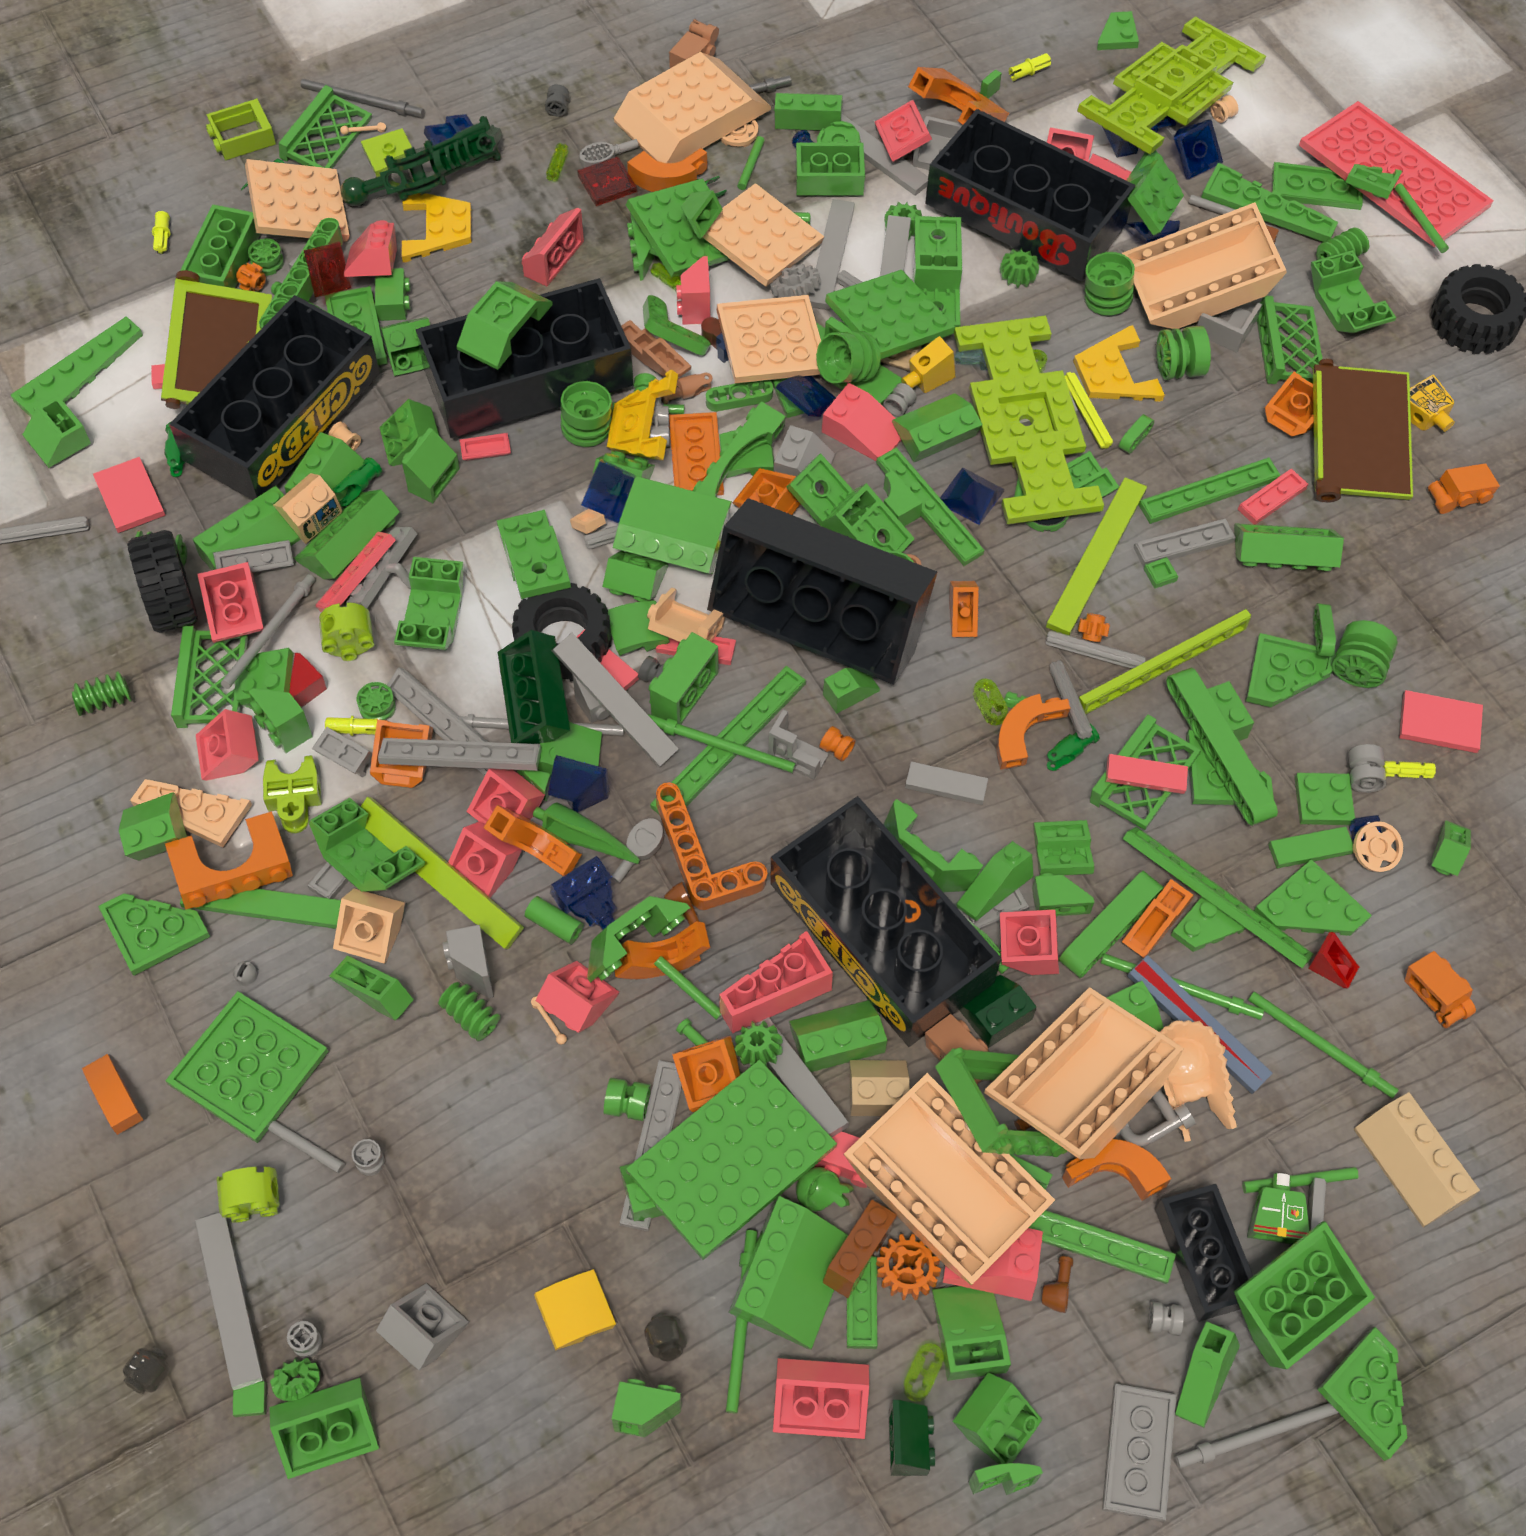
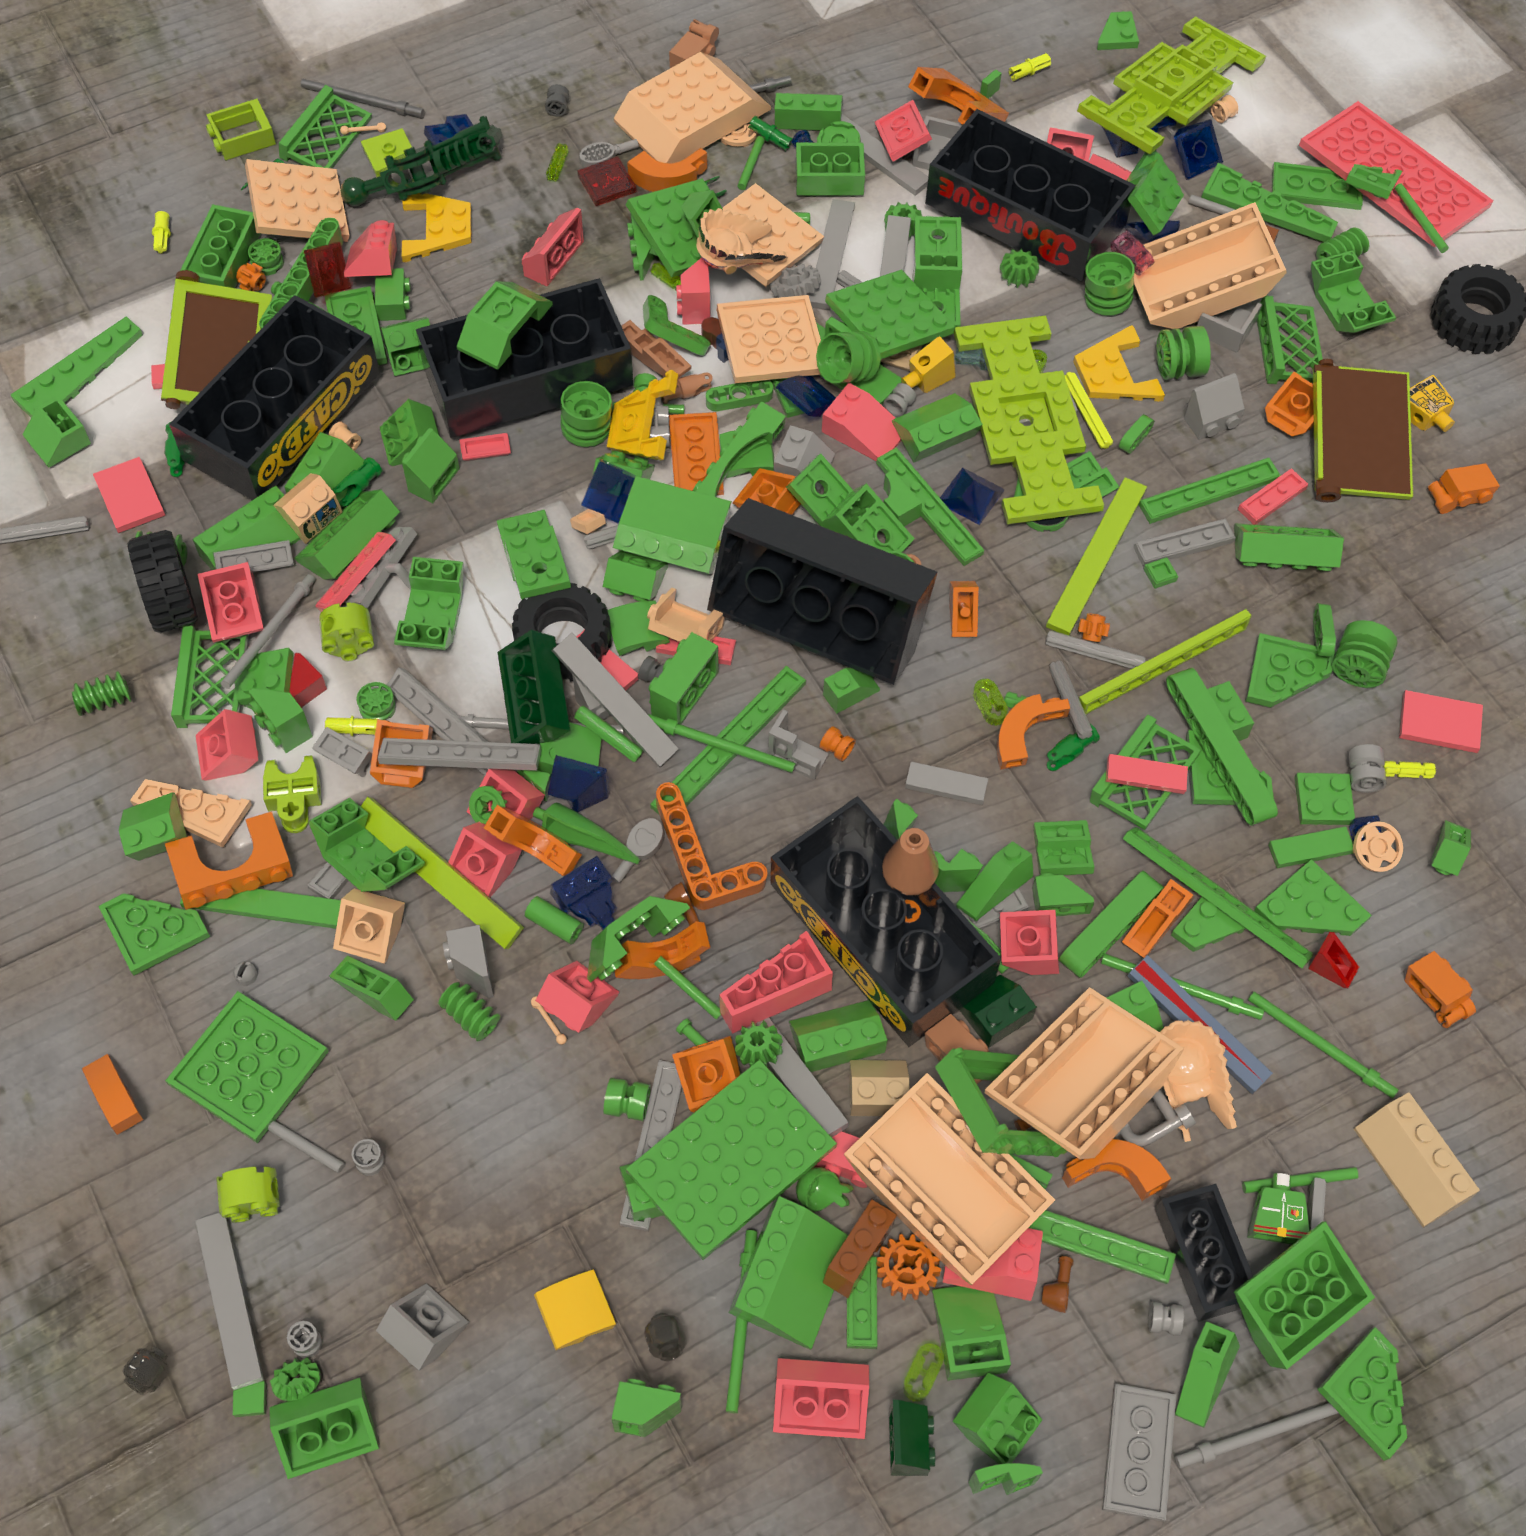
(479, 799): none -> bright green gear
(608, 733): none -> bright green axle
(728, 238): none -> light nougat piece
(770, 133): none -> green pin
(911, 863): none -> nougat cone
(1134, 250): none -> clear pink leg
(1215, 407): none -> light grey slope

